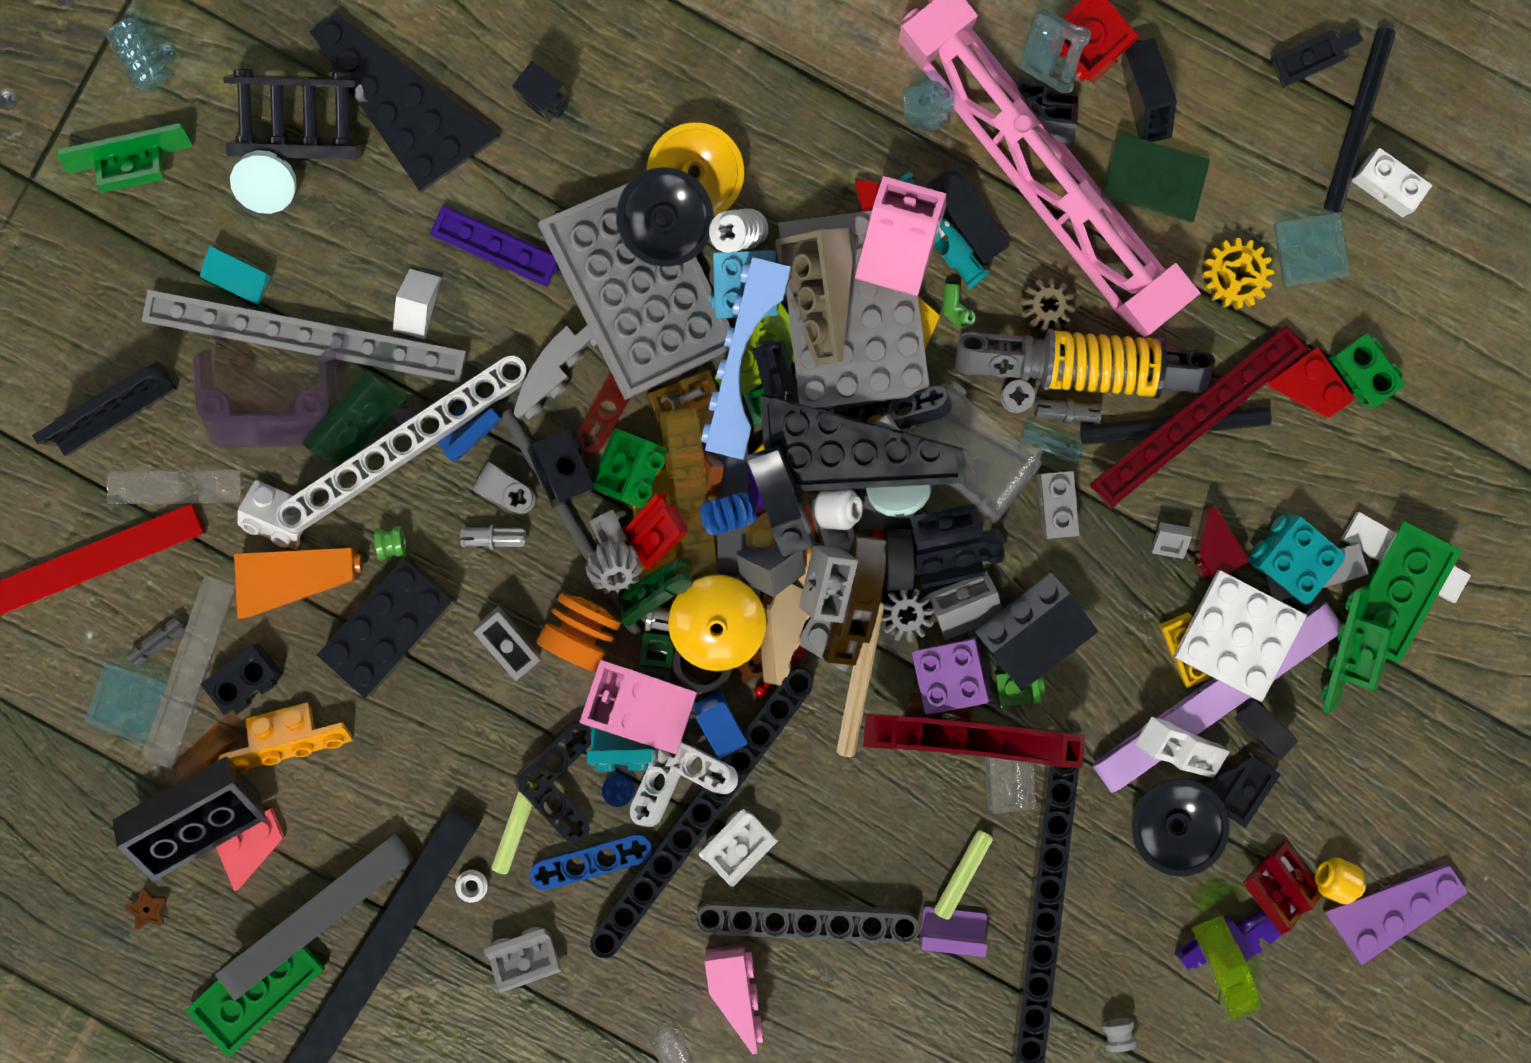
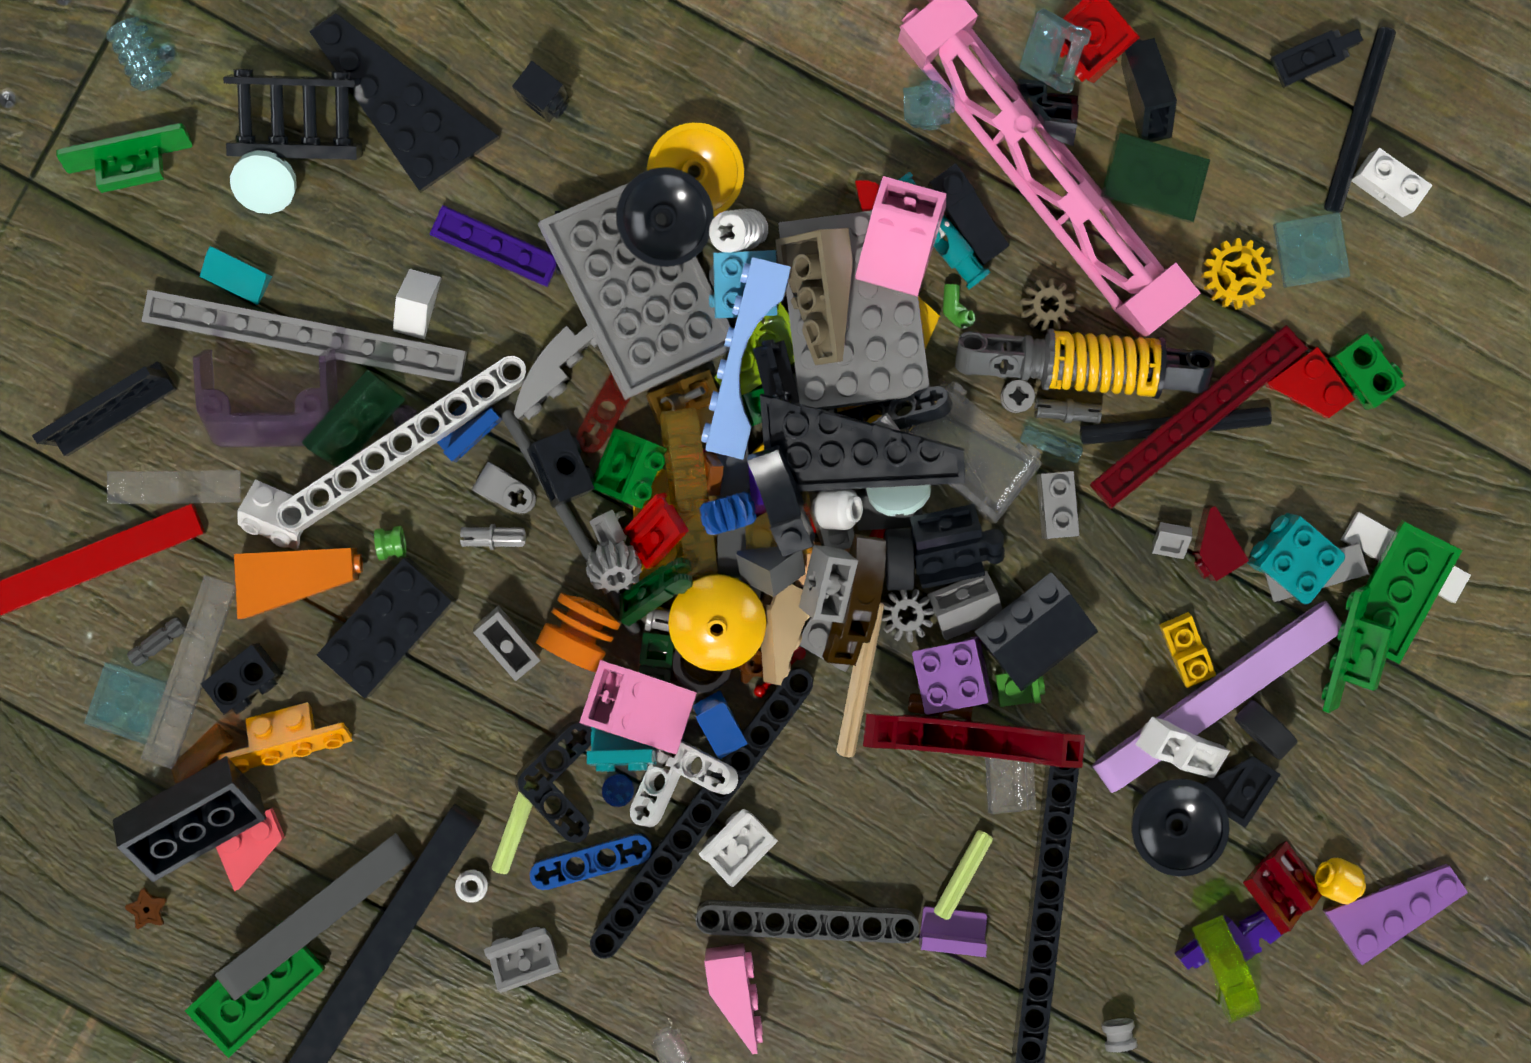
(1240, 635): white plate -> none

